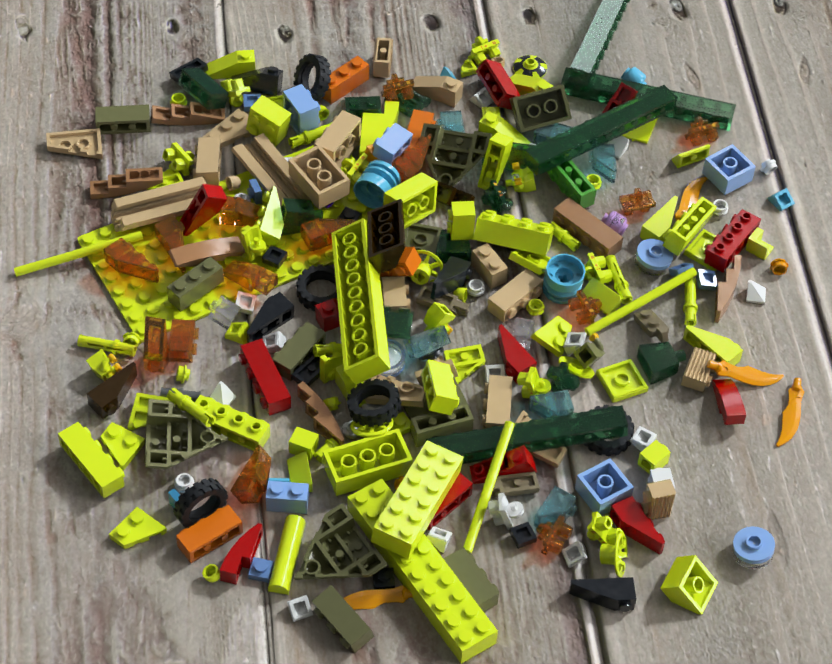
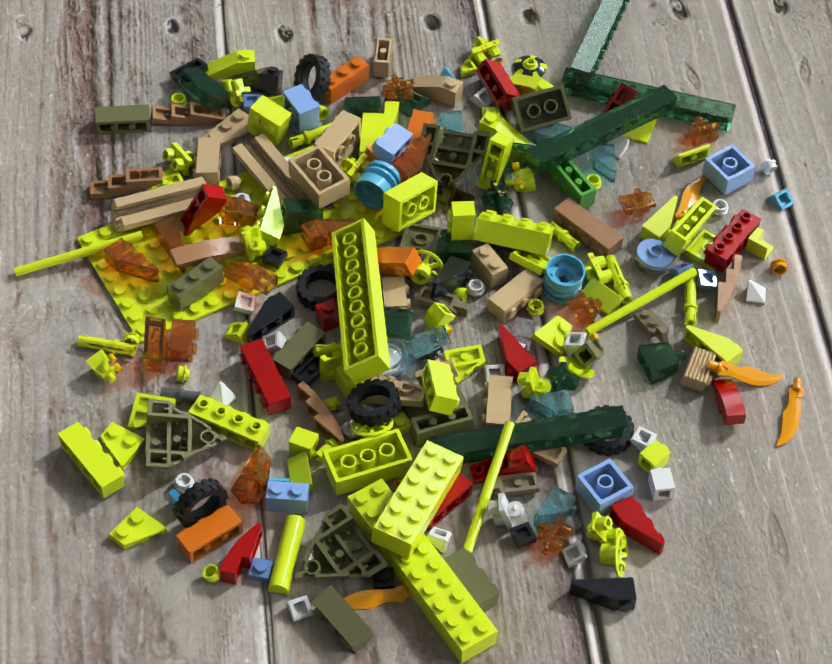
(76, 142): tan wing -> none
(110, 394): dark brown slope -> none
(186, 404): neon yellow pin -> none
(223, 312): clear brick -> none
(254, 191): medium blue plate -> none
(349, 213): black plate -> none
(386, 235): dark brown slope -> none
(616, 222): lavender head -> none
(622, 380): neon yellow tile -> none
(634, 75): medium azure head -> none
(658, 499): tan brick -> none
(689, 584): neon yellow slope -> none
(753, 548): light blue piece -> none

